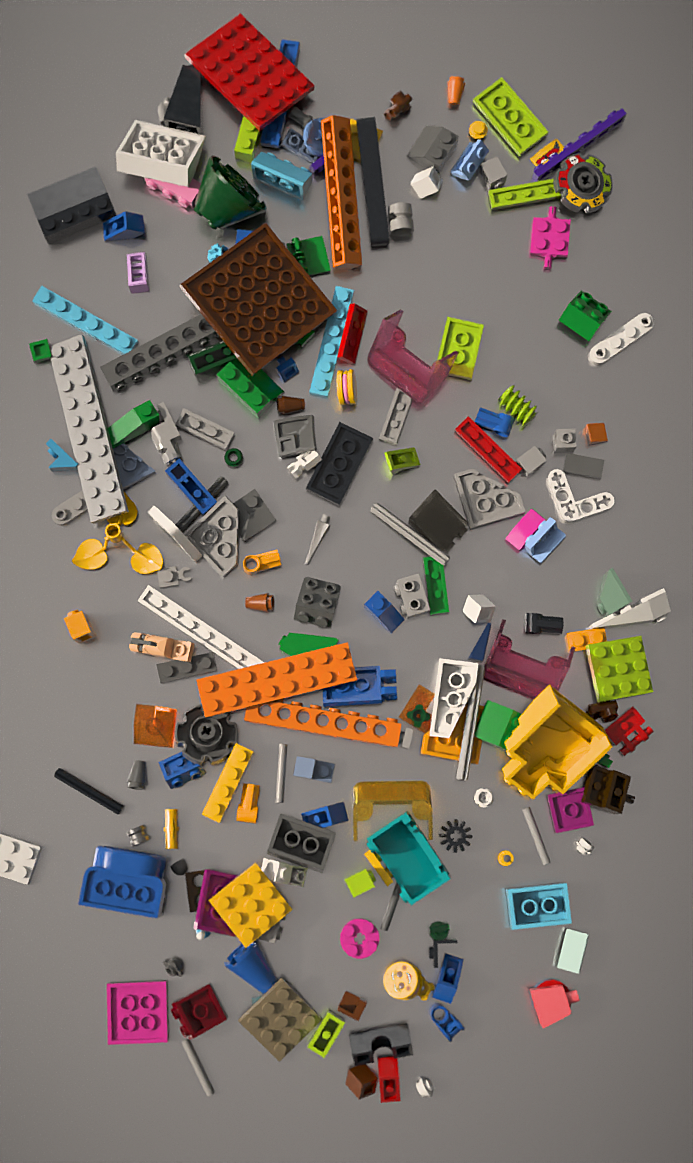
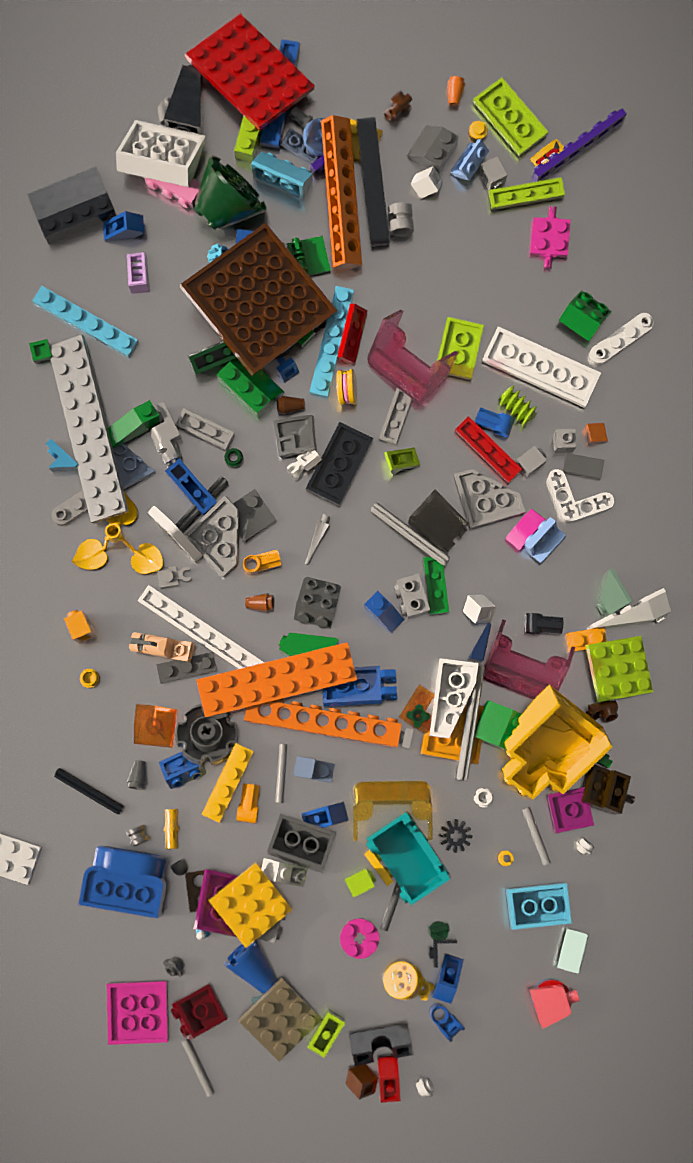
(89, 678): none -> yellow plate
(161, 343): dark grey brick -> none
(352, 1005): reddish brown panel -> none
(541, 367): none -> white plate
(583, 183): dark grey piece -> none
(624, 726): red plate -> none

